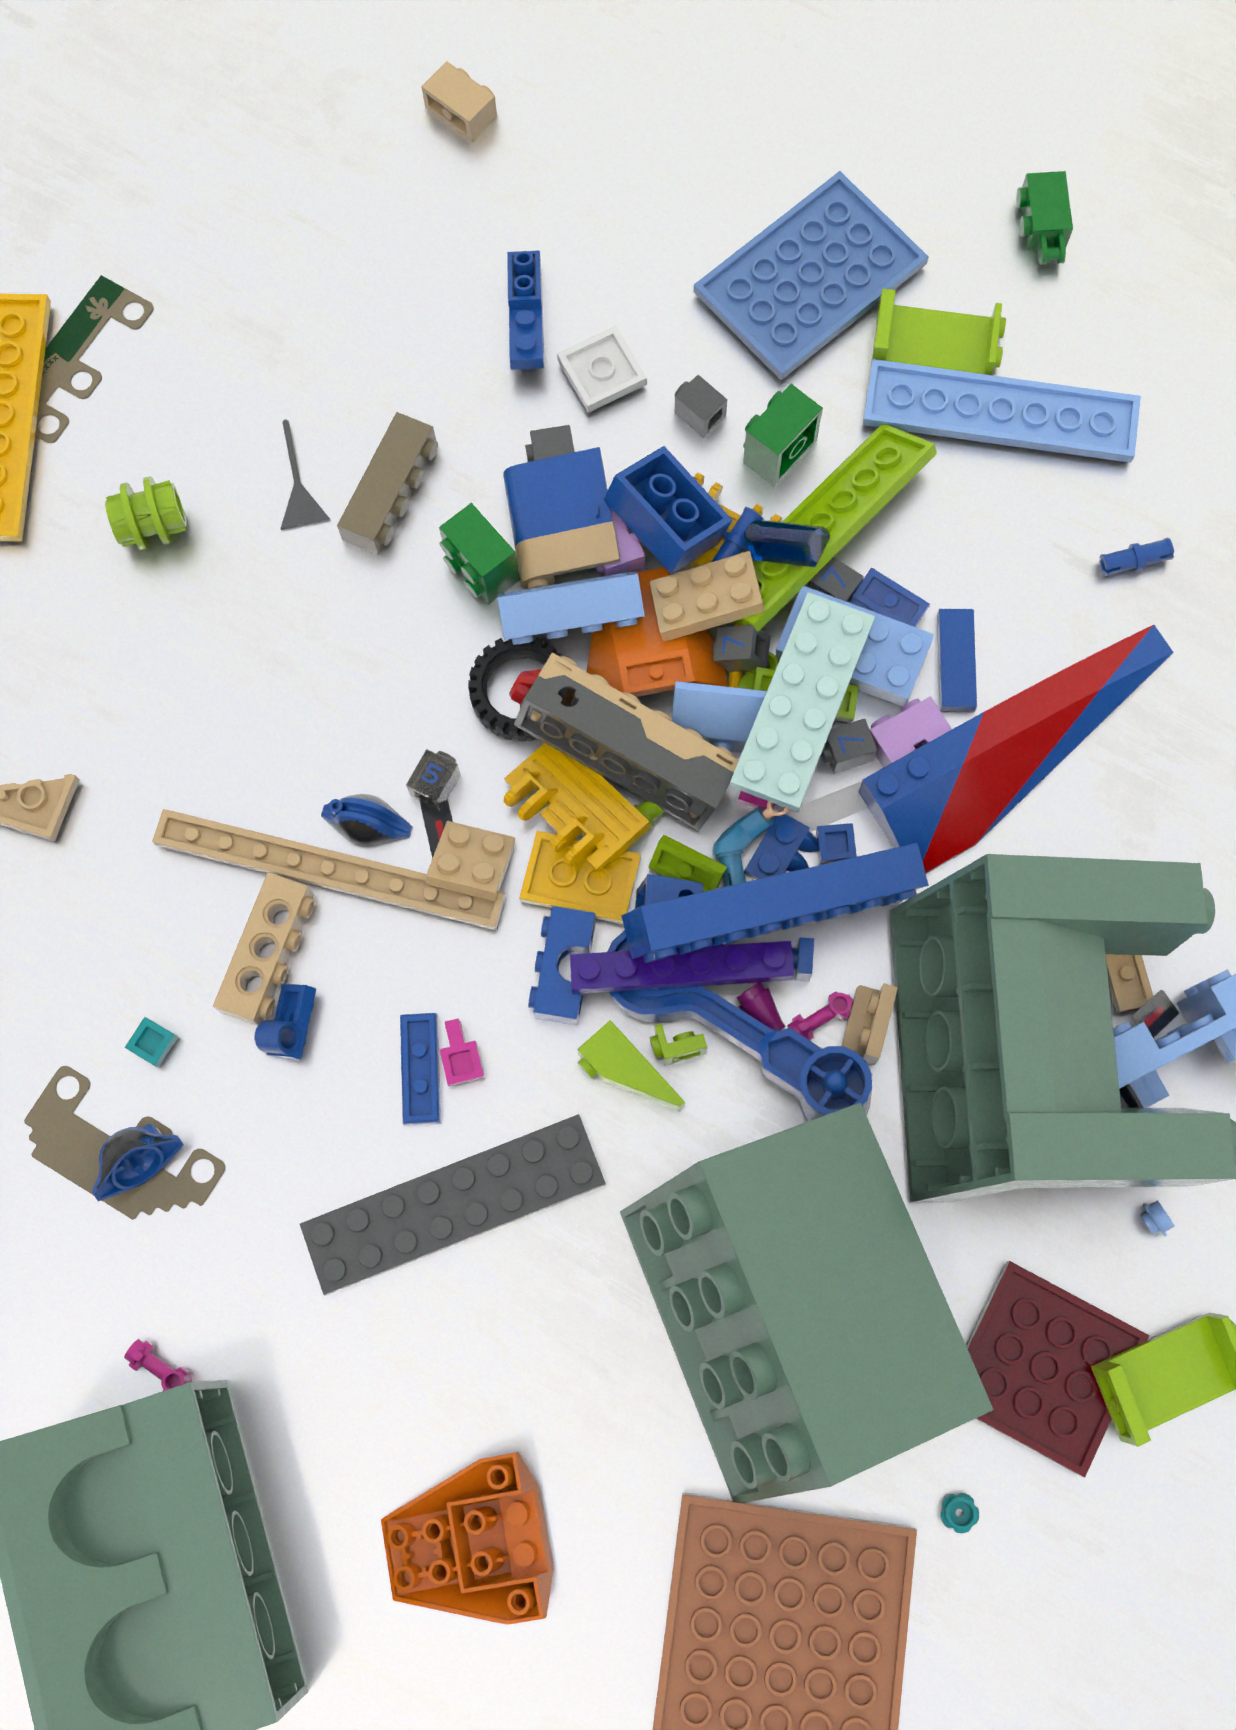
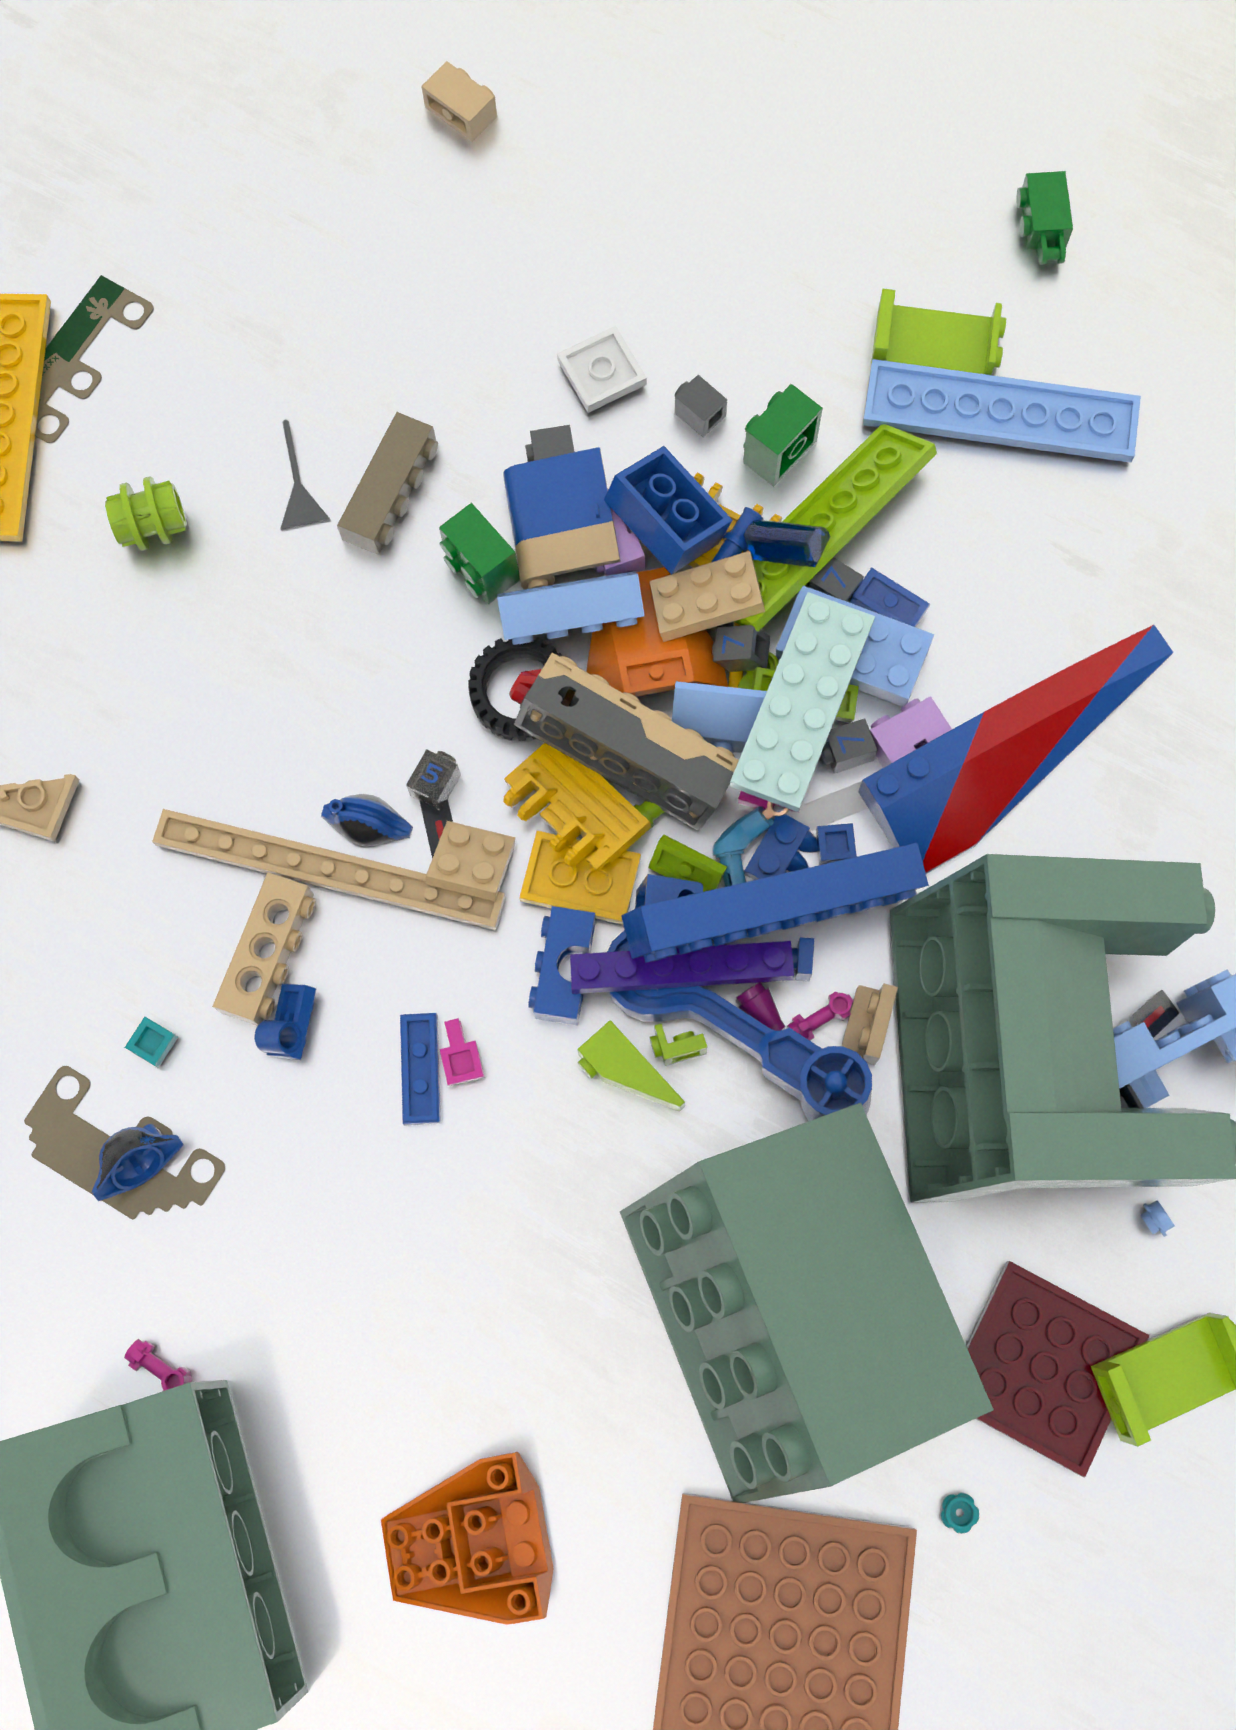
(451, 1204): dark grey plate -> none
(525, 310): blue slope -> none
(810, 274): medium blue plate -> none
(957, 660): blue tile -> none
(1128, 982): tan plate -> none
(1136, 556): blue pin -> none

